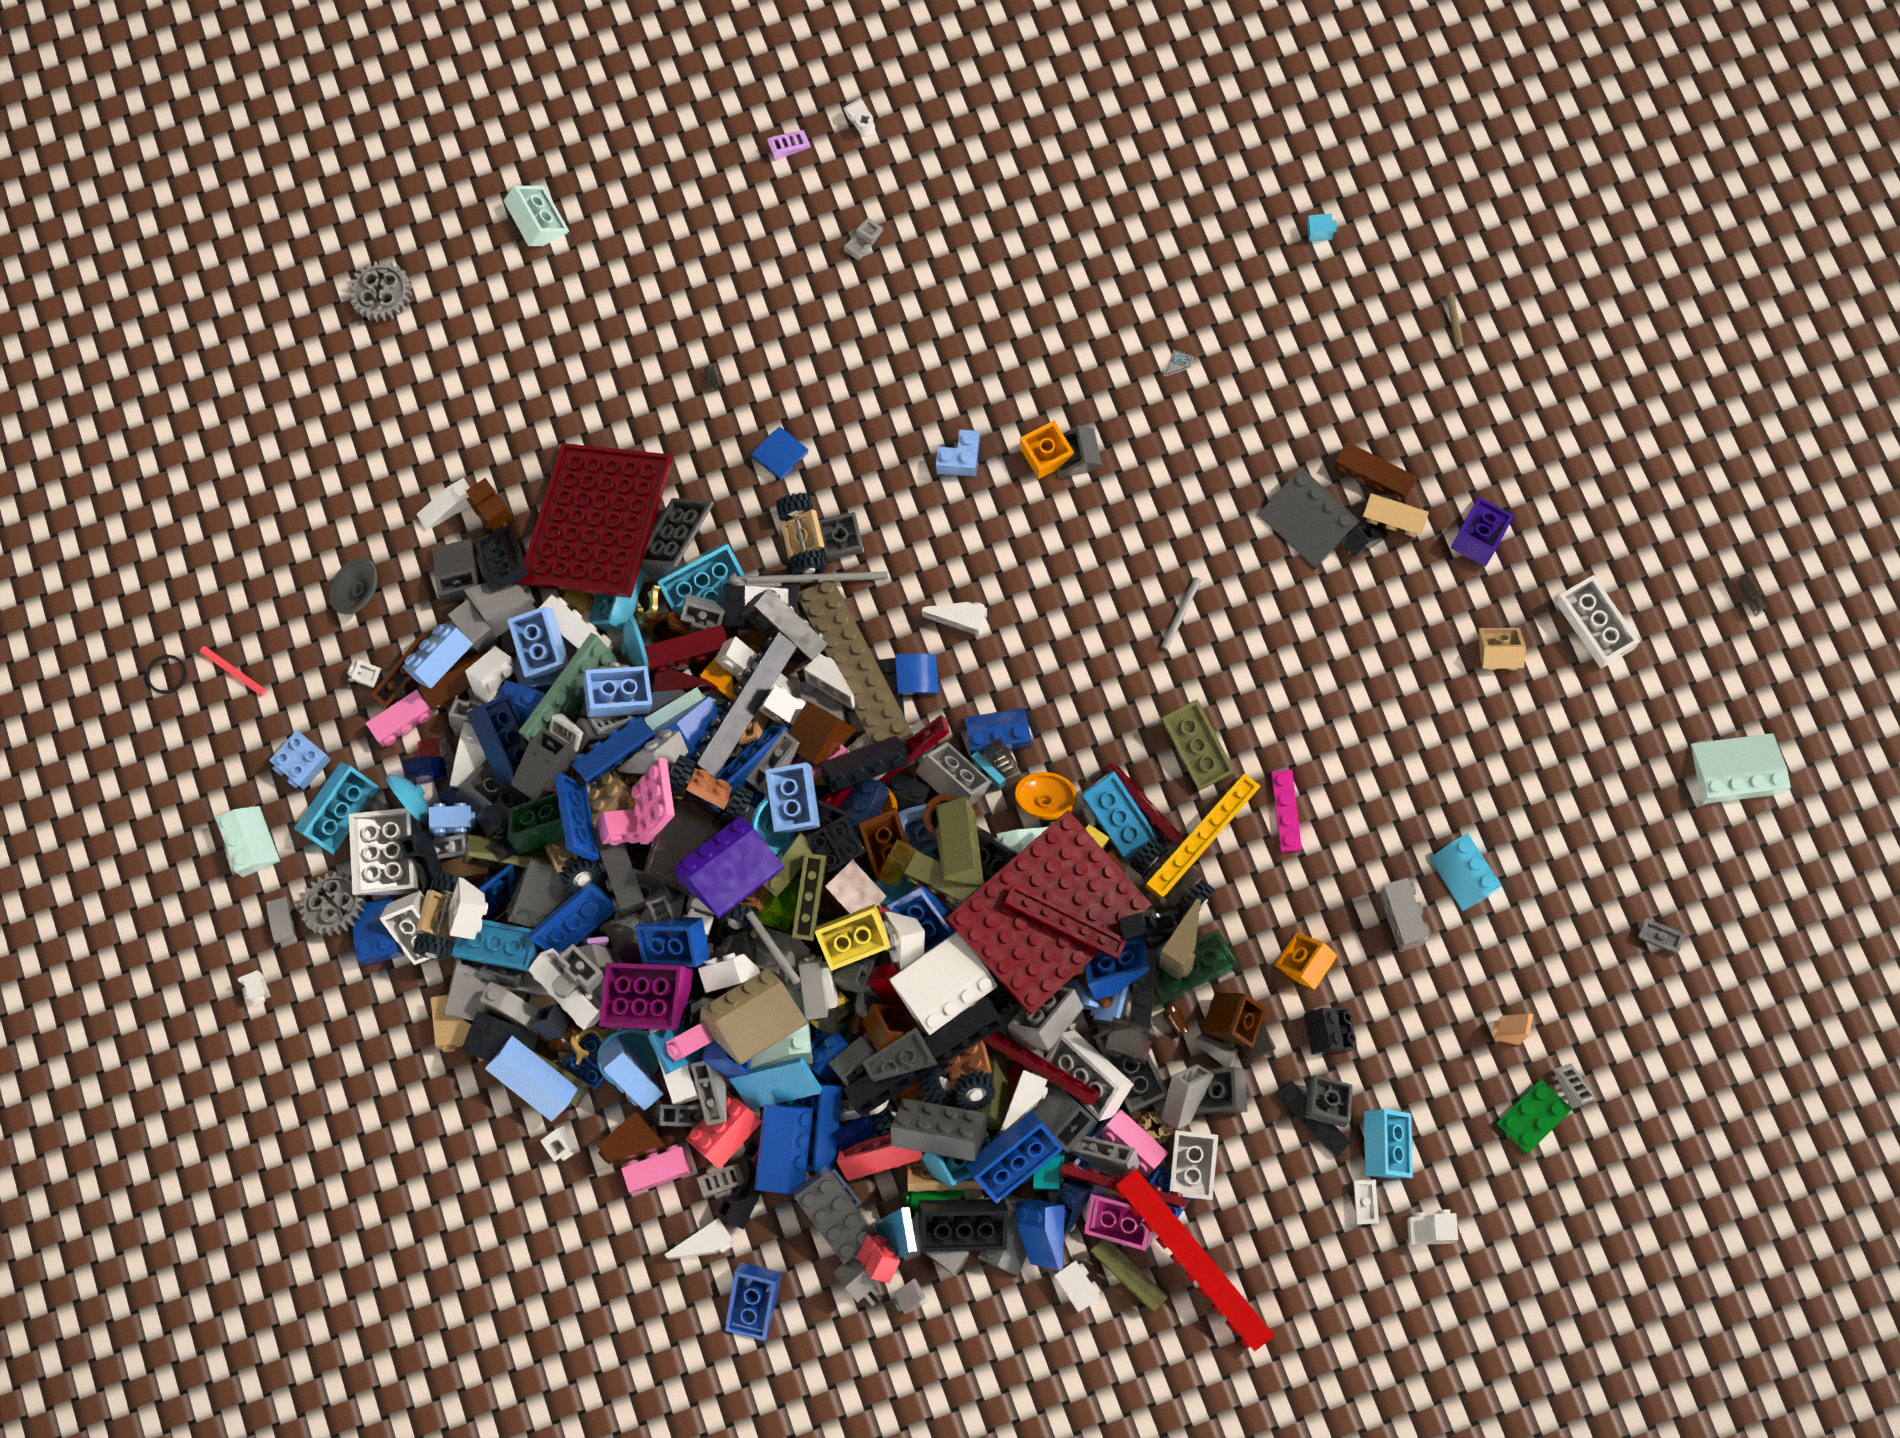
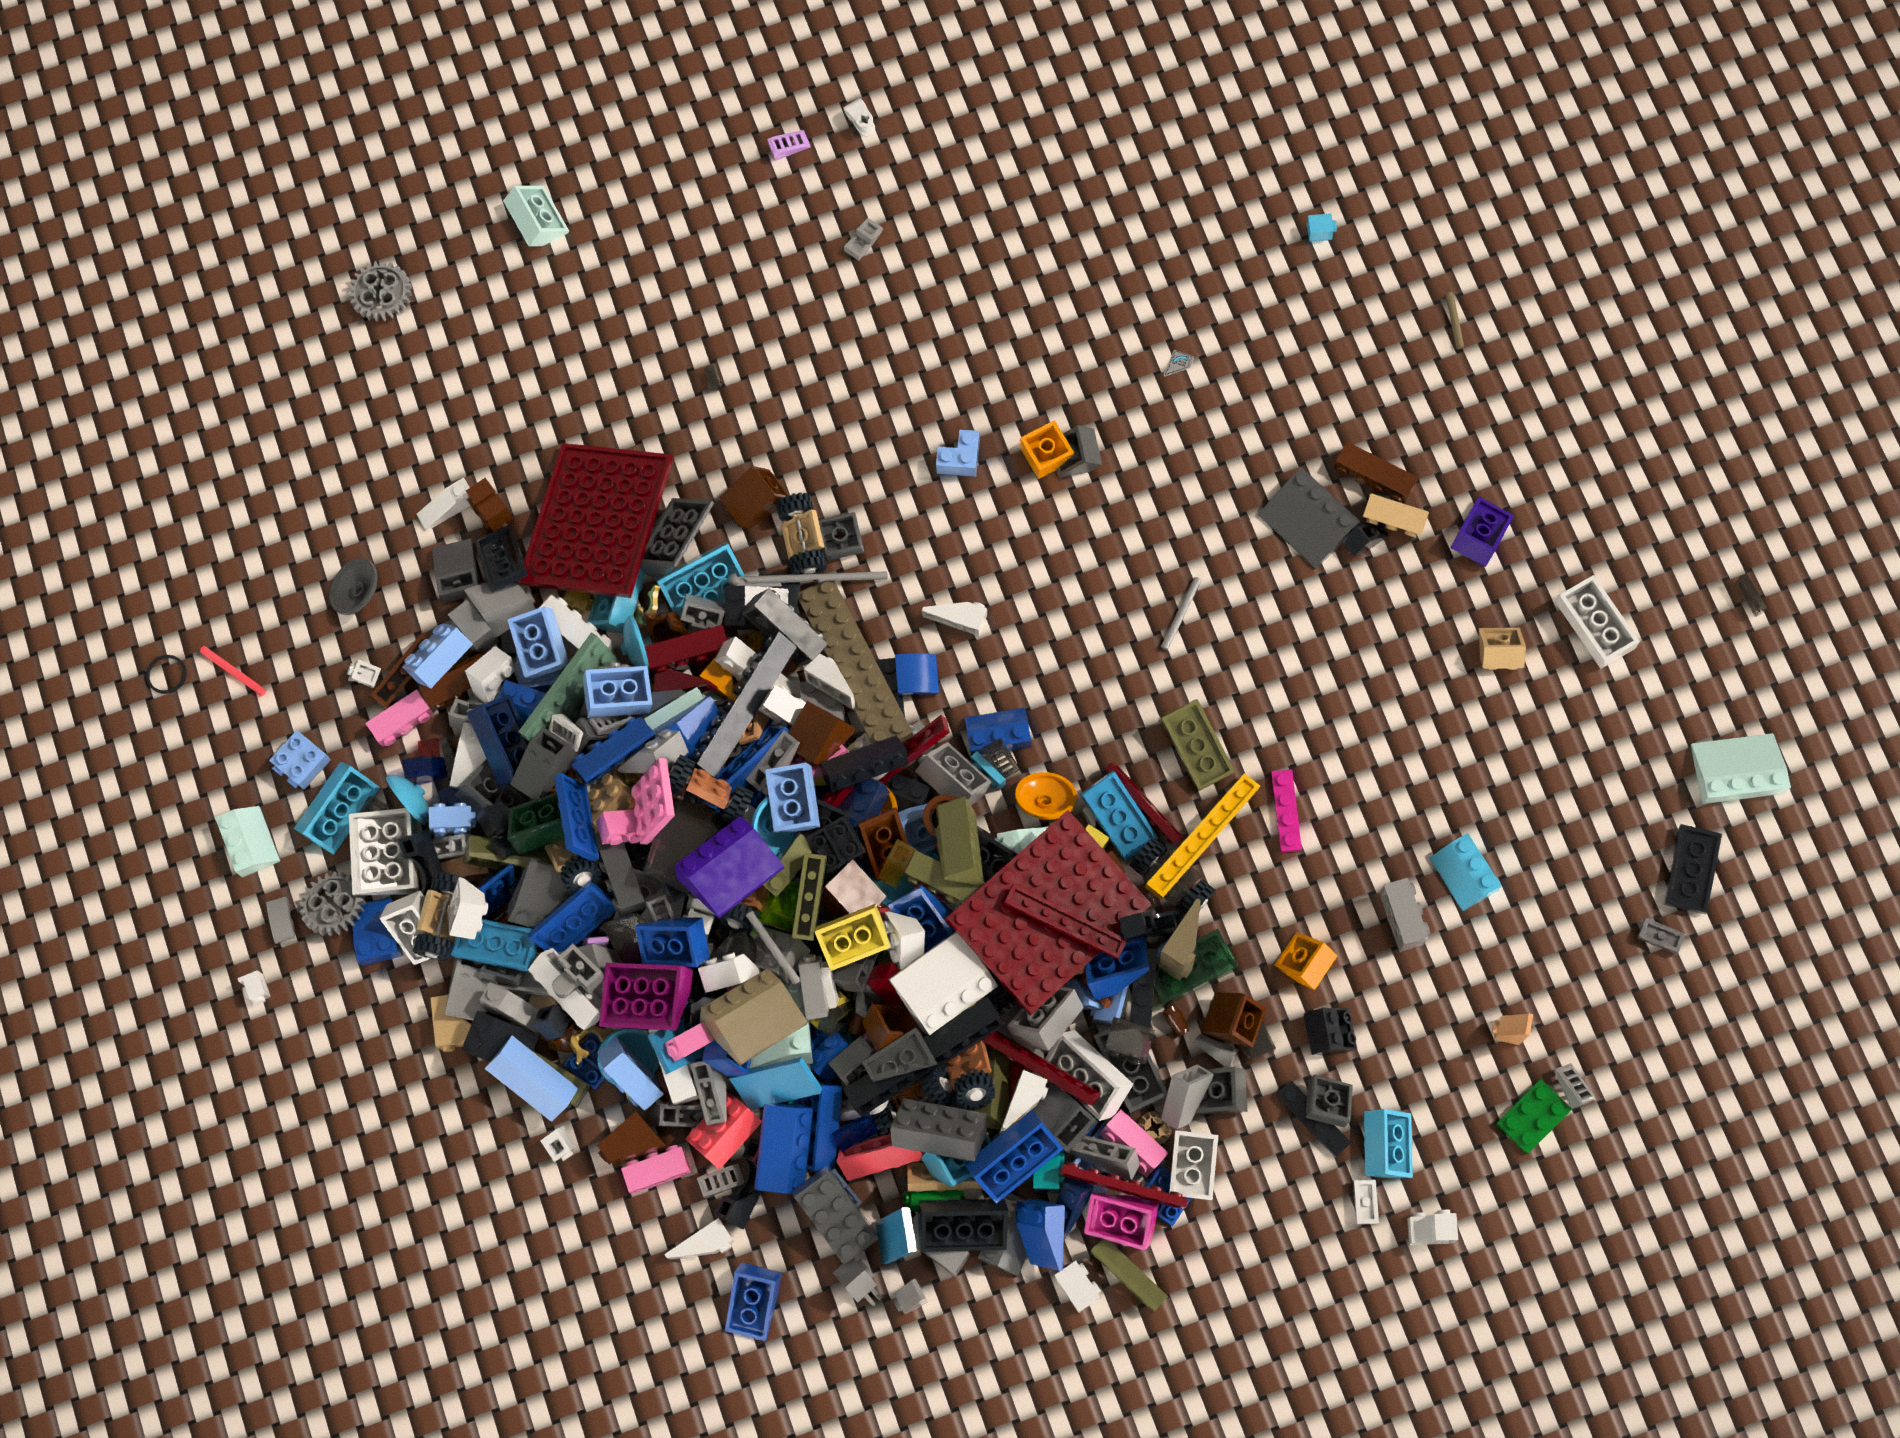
(753, 497): none -> reddish brown slope
(780, 453): blue slope -> none
(878, 1258): coral piece -> none
(1193, 1257): red brick -> none
(1693, 869): none -> black plate

